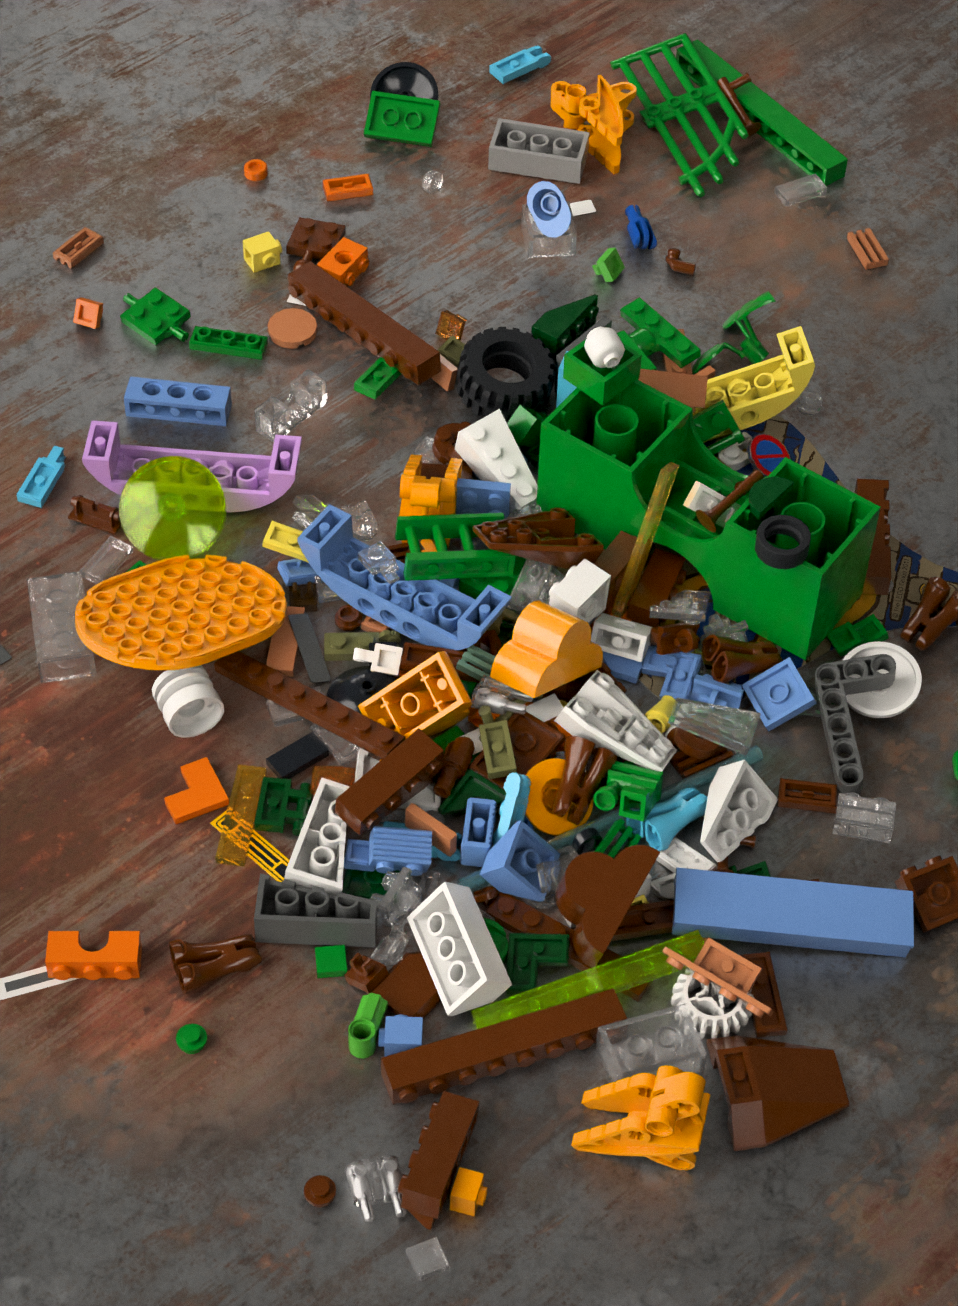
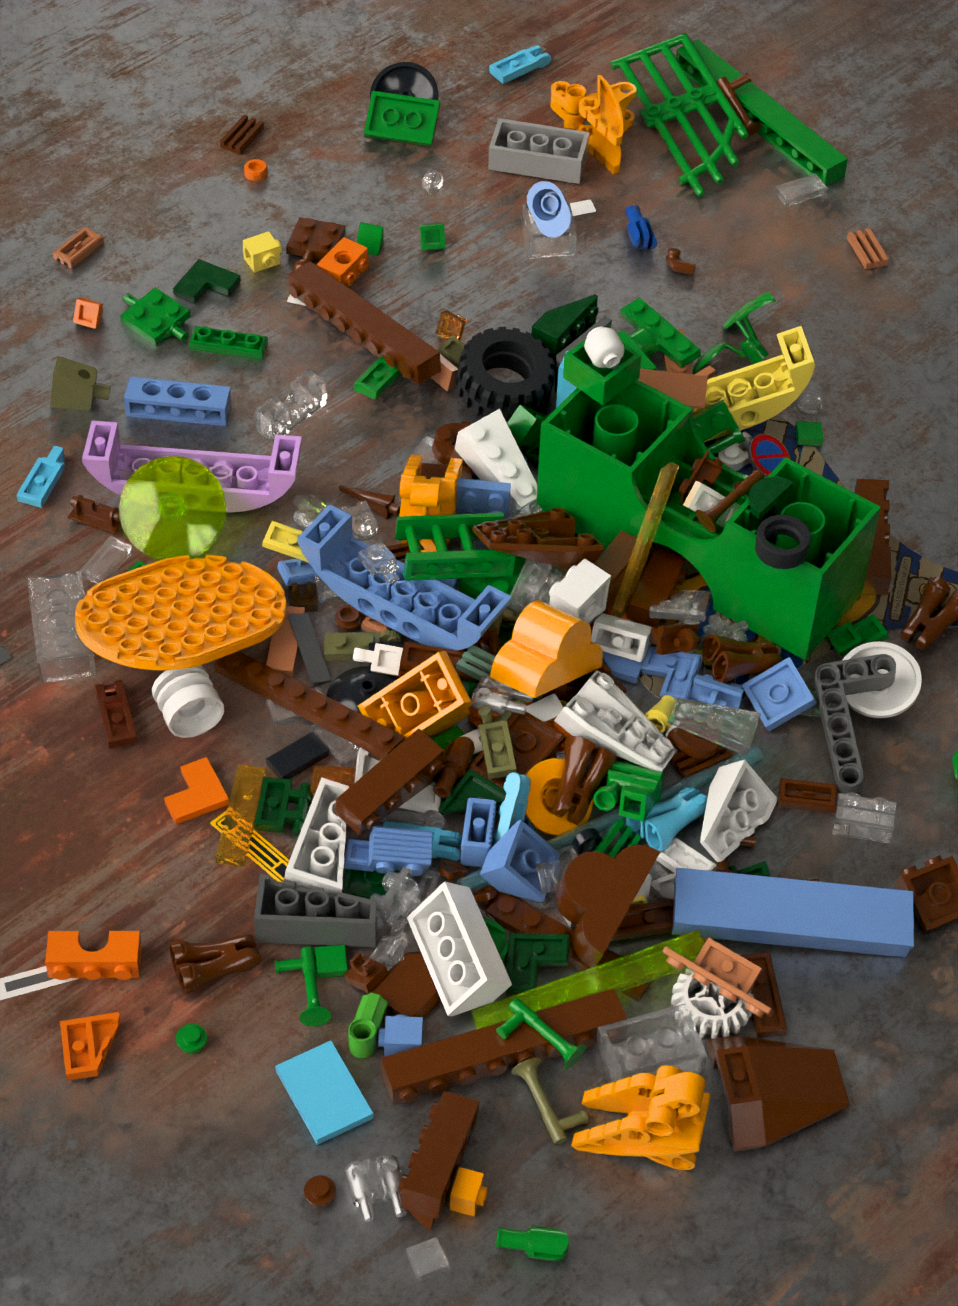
(76, 386): none -> olive torso
(87, 1043): none -> orange wing
(116, 714): none -> copper plate
(204, 276): none -> dark green tile
(238, 132): none -> reddish brown tile
(292, 328): nougat tile -> none
(314, 1014): none -> green piece
(324, 1092): none -> medium azure tile
(347, 187): orange tile -> none
(371, 237): none -> green slope
(379, 502): none -> reddish brown piece
(432, 236): none -> green tile
(442, 836): nougat tile -> none
(451, 869): none -> reddish brown piece
(537, 1242): none -> green arm
(556, 1128): none -> olive piece
(570, 1052): none -> green piece
(609, 265): bright green tile -> none
(703, 471): none -> reddish brown hinge
(809, 433): none -> green tile

